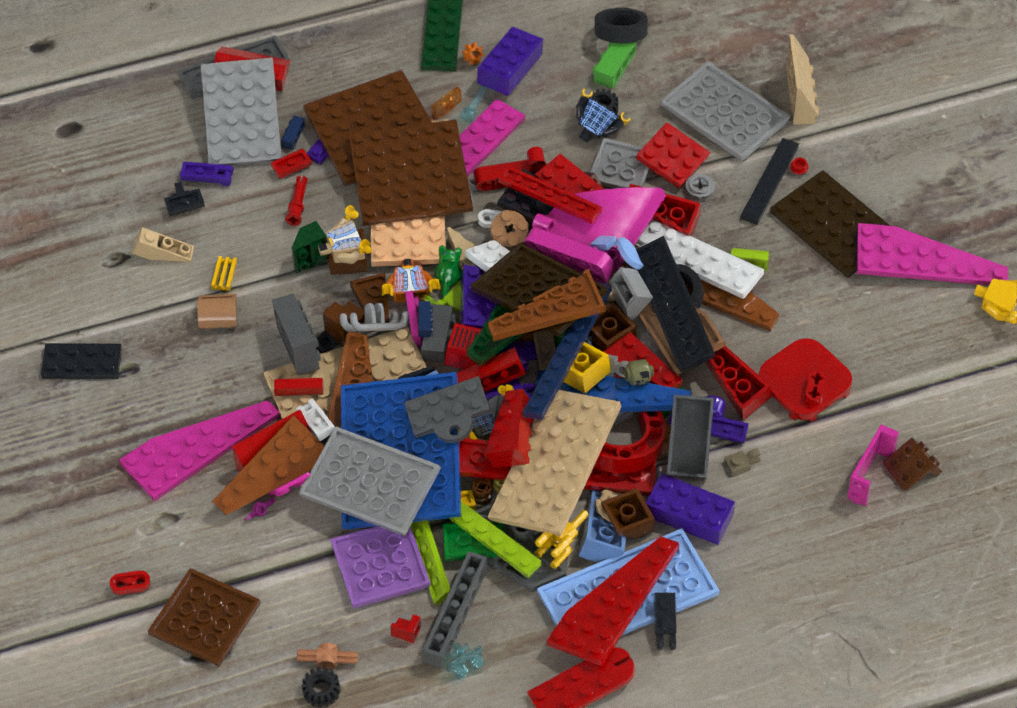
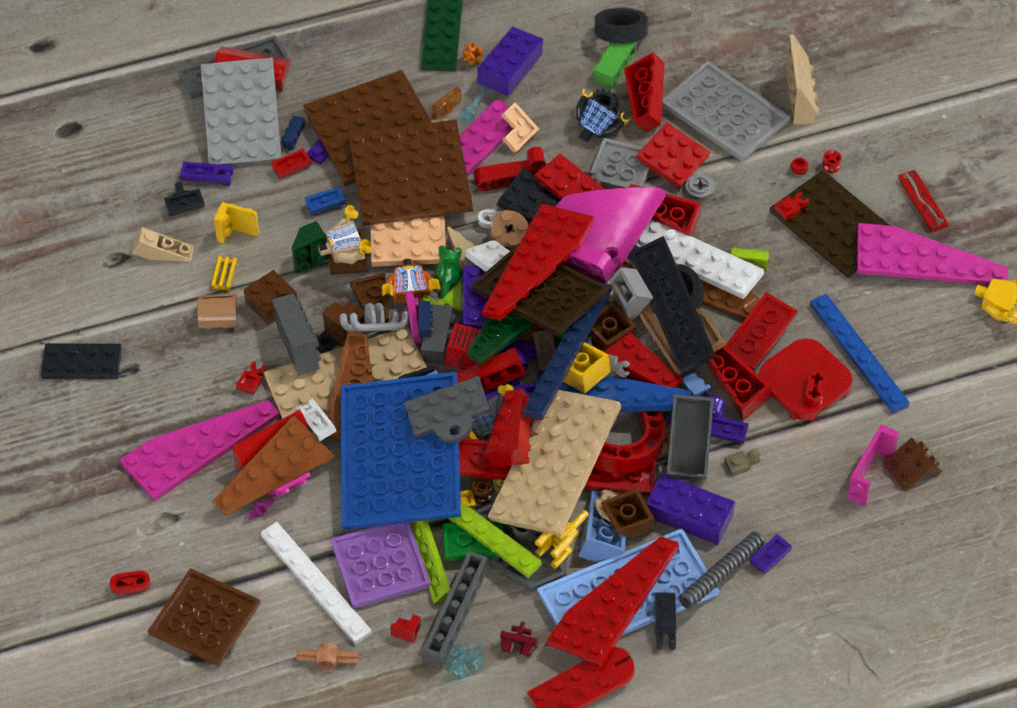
(235, 218): none -> yellow bracket
(251, 380): none -> red plate
(261, 292): none -> reddish brown brick
(296, 205): red pin -> none
(298, 386): red piece -> none
(316, 583): none -> white plate
(321, 697): black tyre -> none
(325, 201): none -> blue plate
(370, 481): light grey plate -> none
(509, 640): none -> dark red hips
(522, 127): none -> light nougat plate
(544, 246): none -> red wing
(550, 194): red plate -> none
(558, 305): dark orange wing -> none
(603, 243): light blue tile -> none
(628, 252): light blue arm -> none
(638, 372): olive head -> none
(645, 90): none -> red wedge
(696, 385): none -> medium blue brick
(721, 570): none -> dark grey piece
(761, 330): none -> red plate
(769, 181): black tile -> none
(770, 554): none -> dark purple plate
(790, 207): none -> red plate
(831, 161): none -> red wheel
(859, 354): none -> blue plate
(923, 200): none -> red tile

